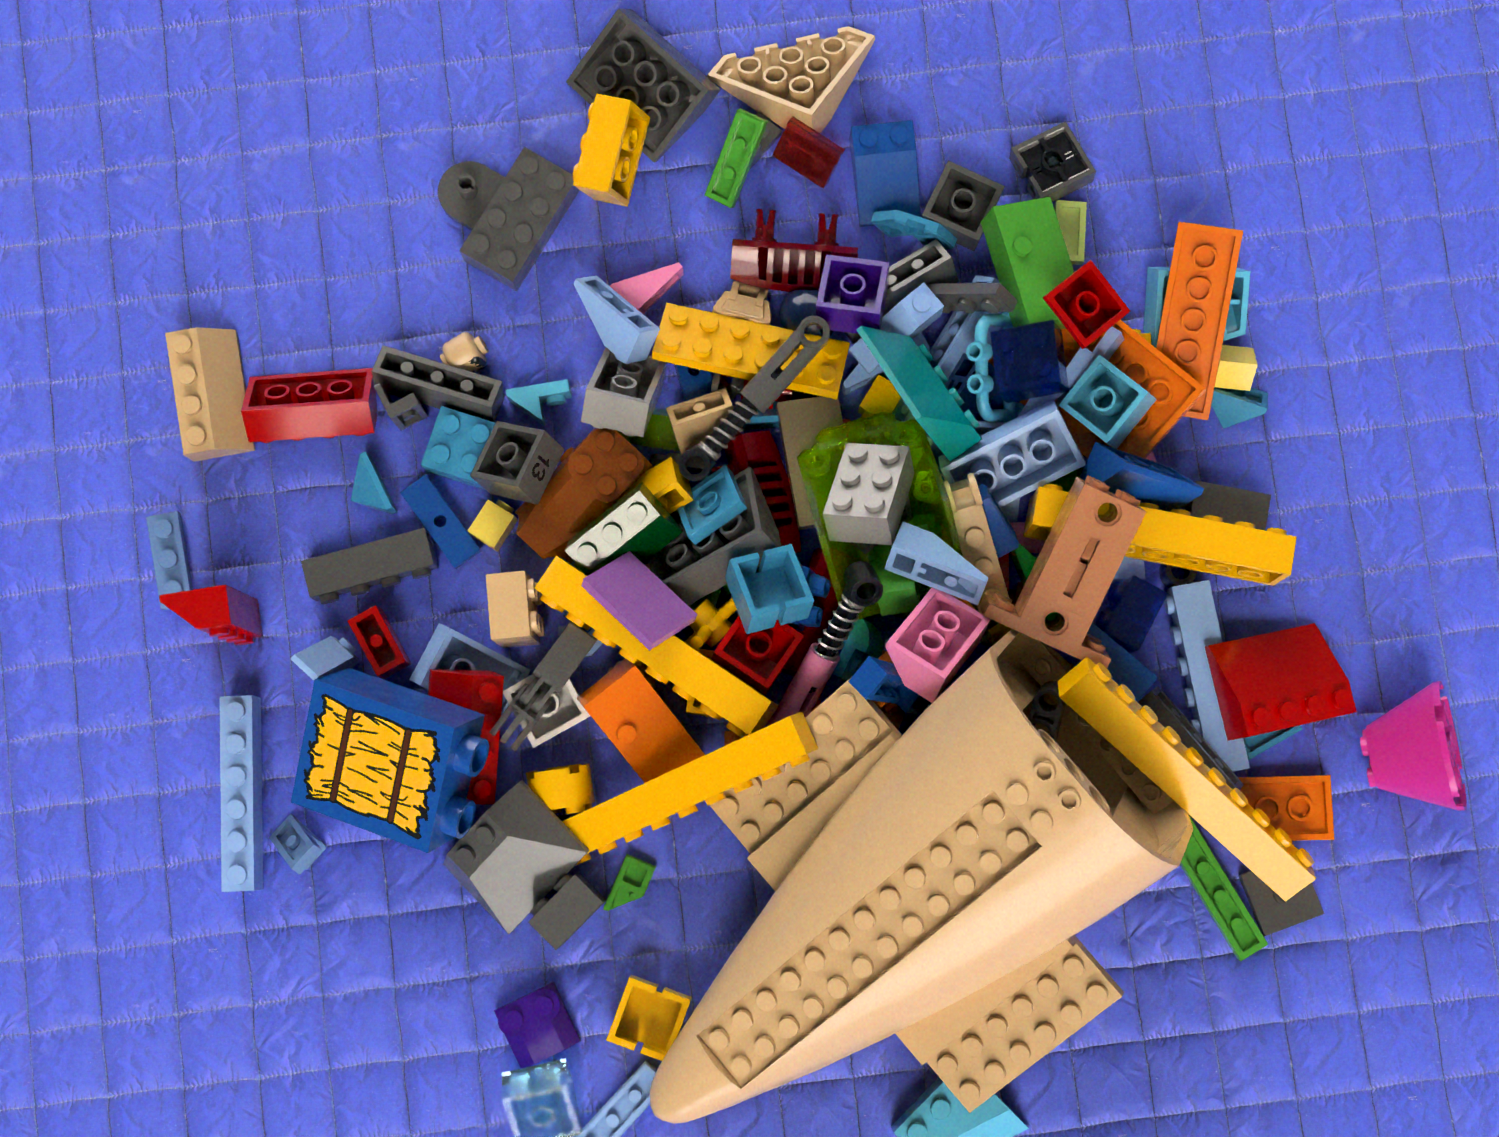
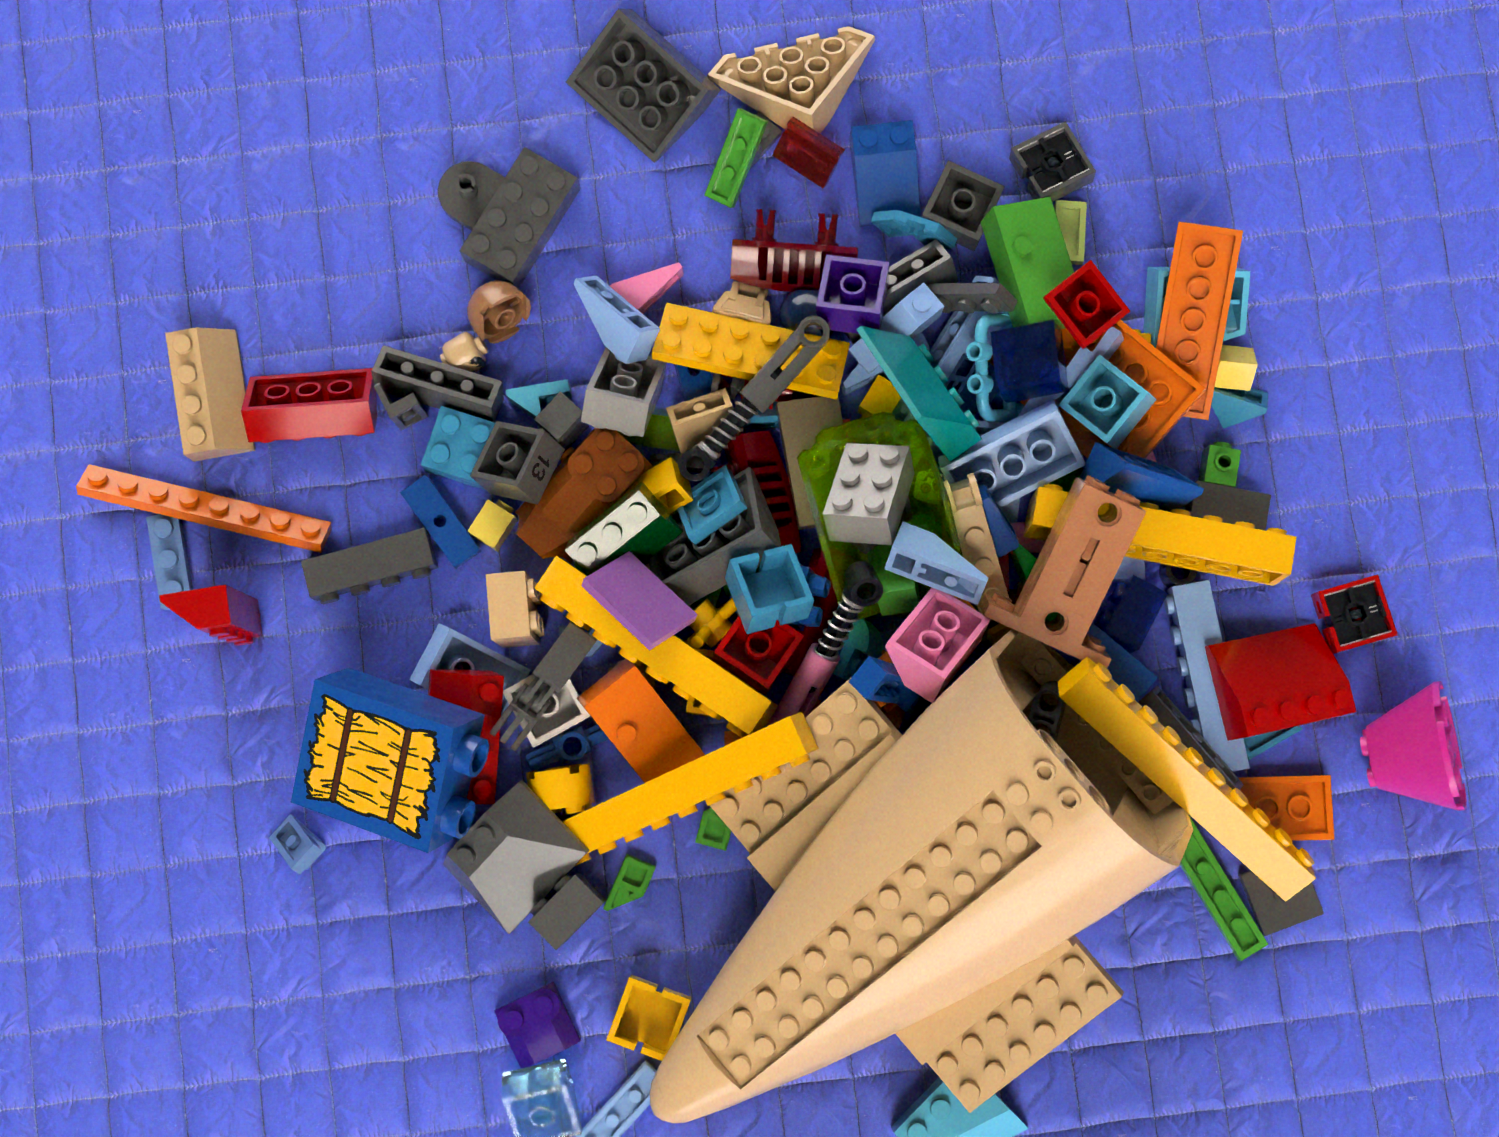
(204, 508): none -> orange plate
(241, 793): light blue brick -> none
(326, 657): light blue slope -> none
(369, 486): dark azure slope -> none
(379, 642): red brick -> none
(497, 310): none -> medium nougat cylinder
(554, 751): none -> blue axle
(562, 421): none -> dark grey piece
(611, 149): yellow brick -> none
(713, 831): none -> bright green tile
(1220, 464): none -> bright green brick
(1367, 610): none -> piece

